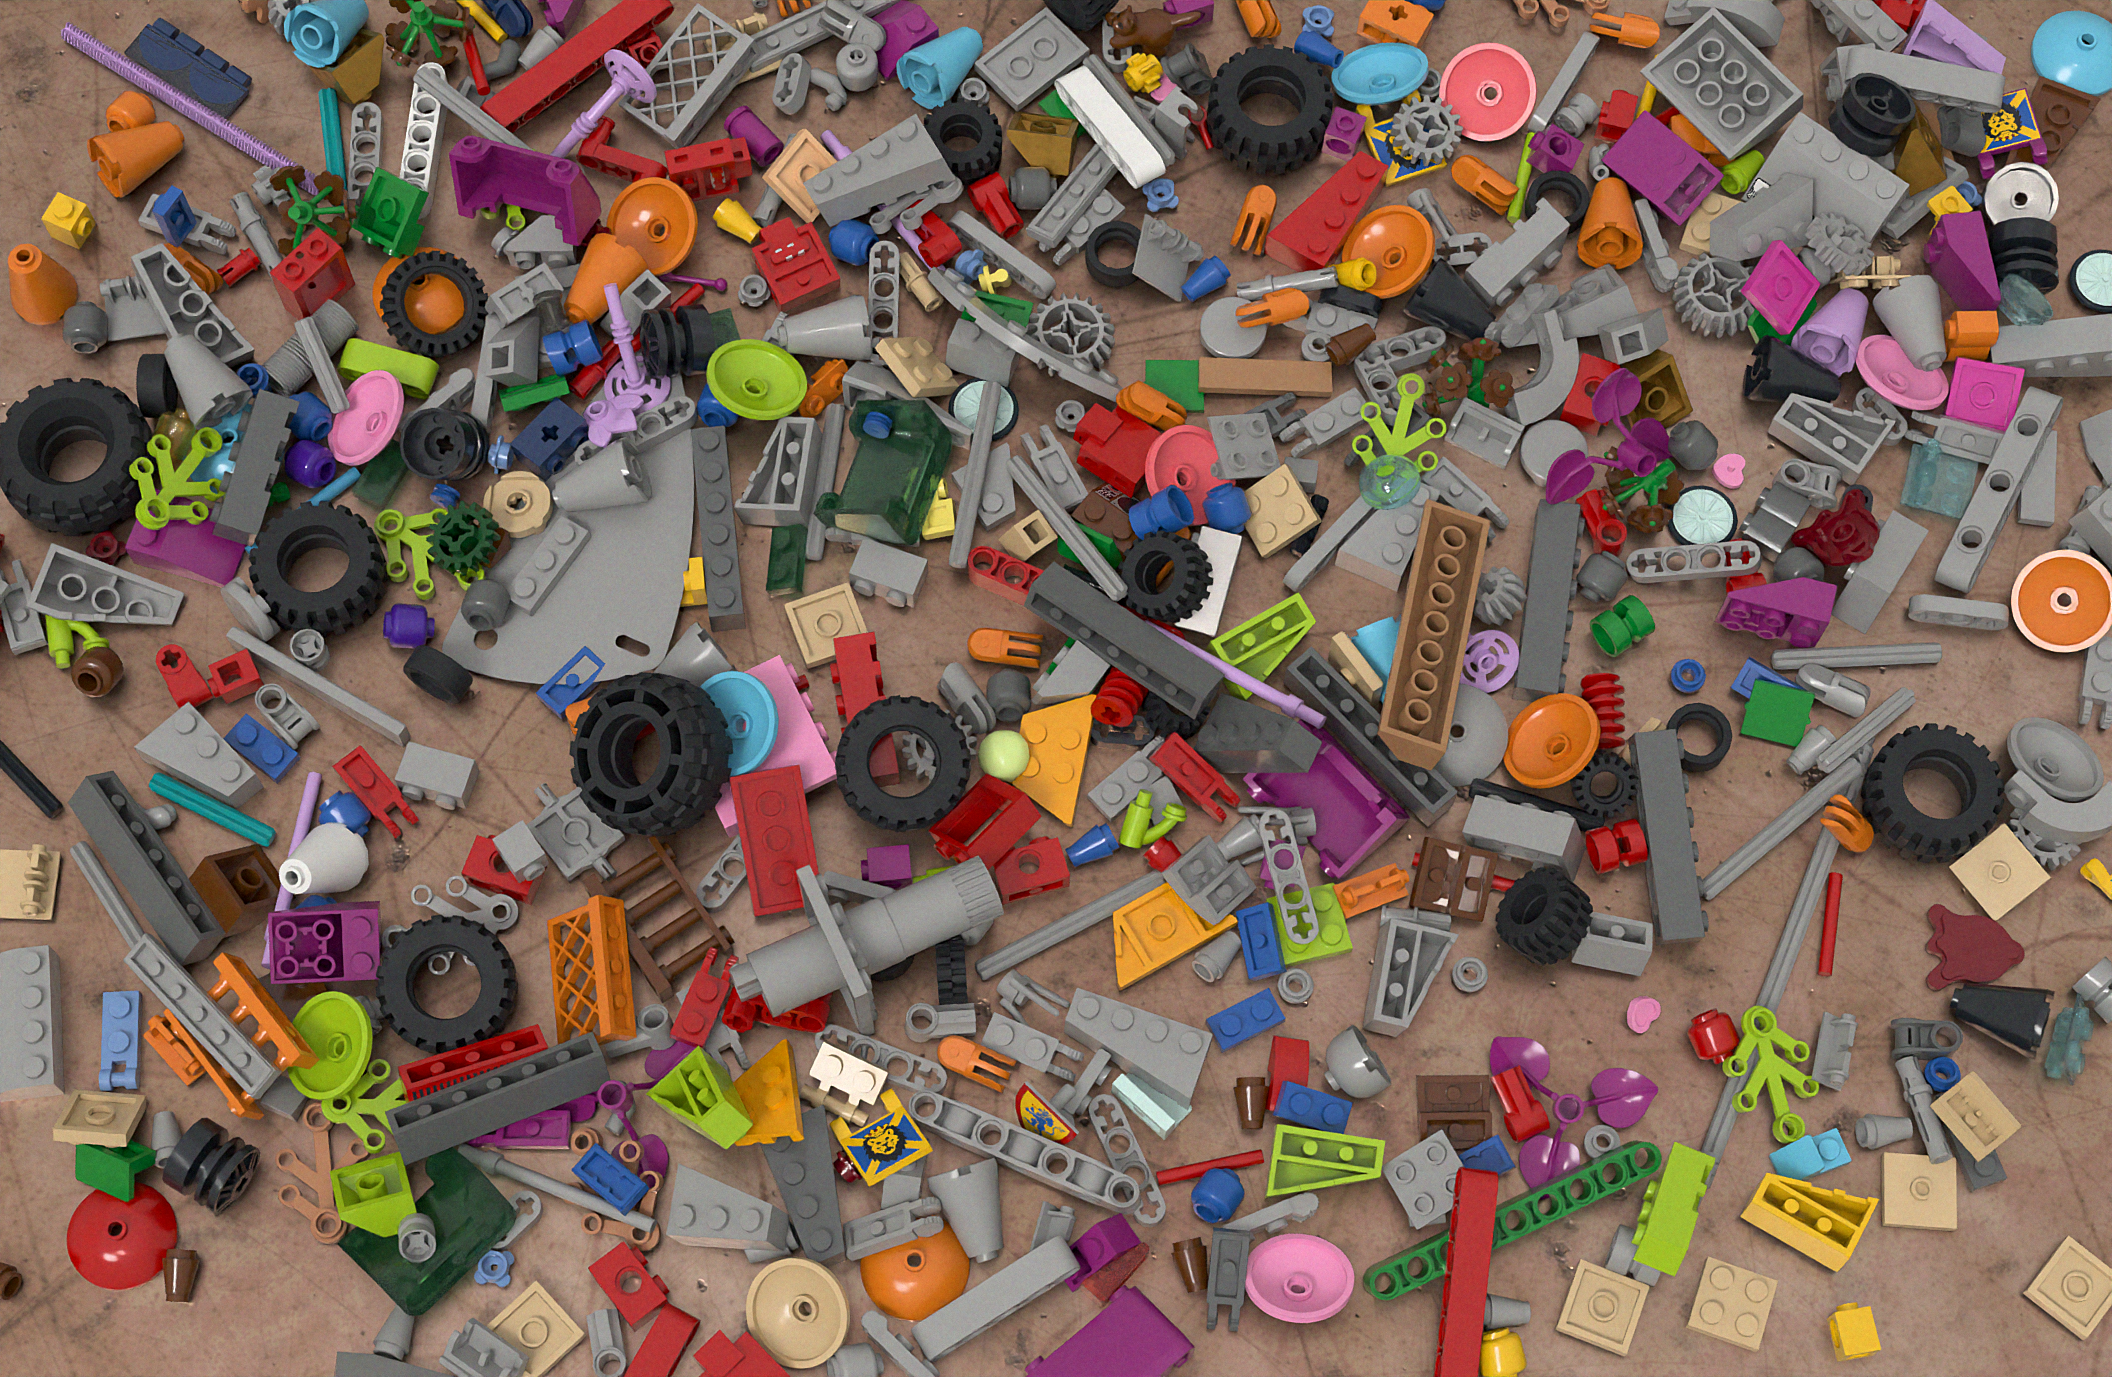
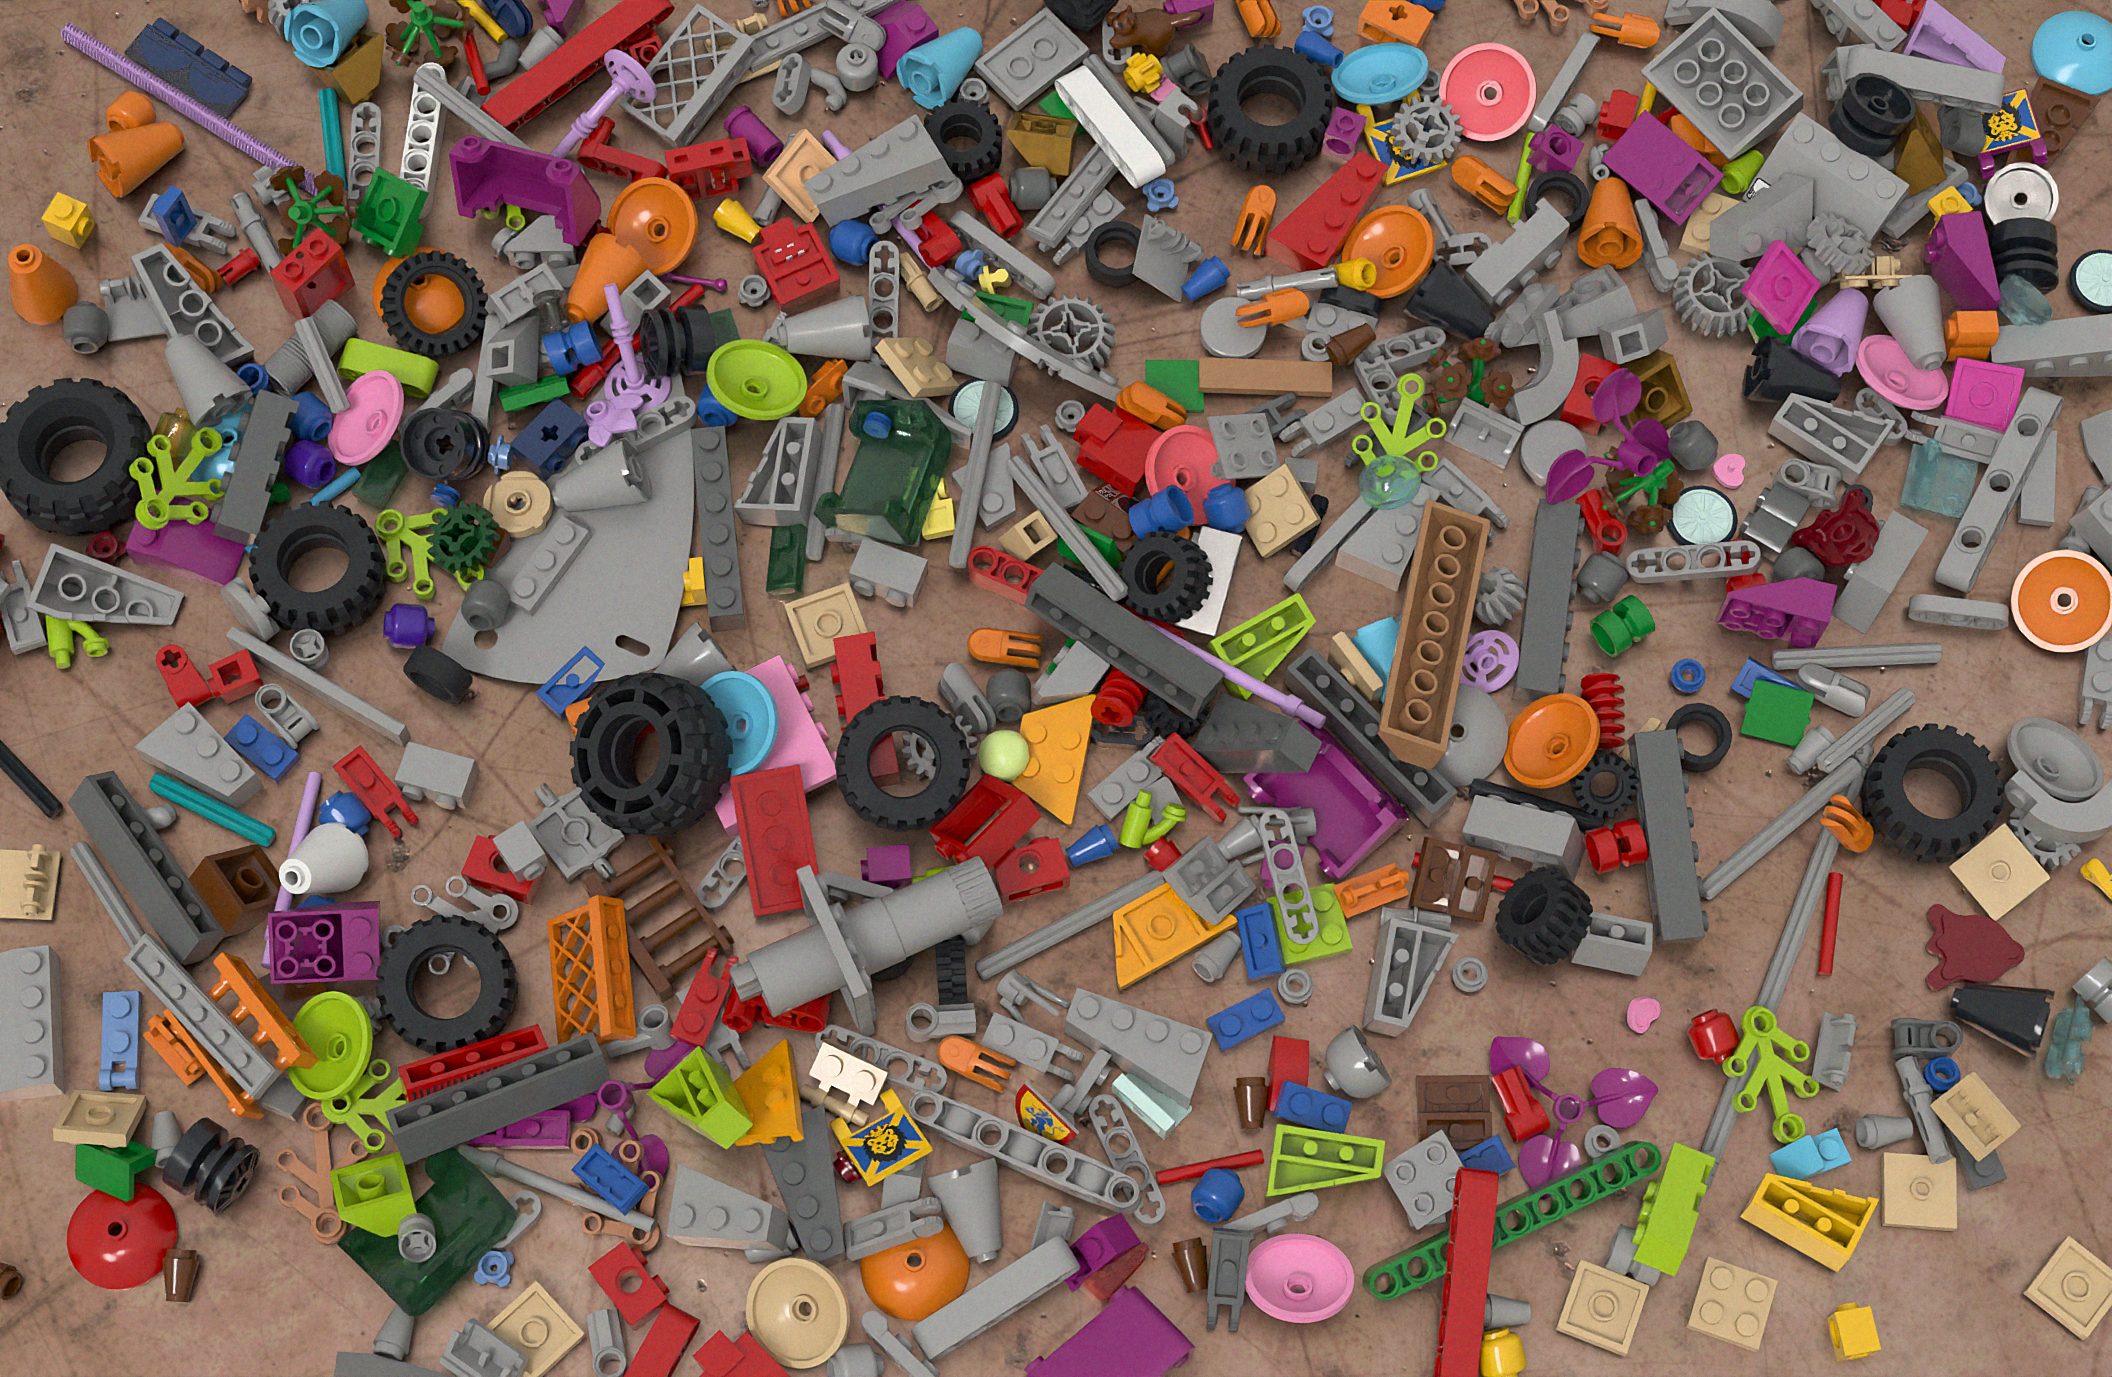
(97, 671): reddish brown head -> none
(155, 386): black tyre -> none

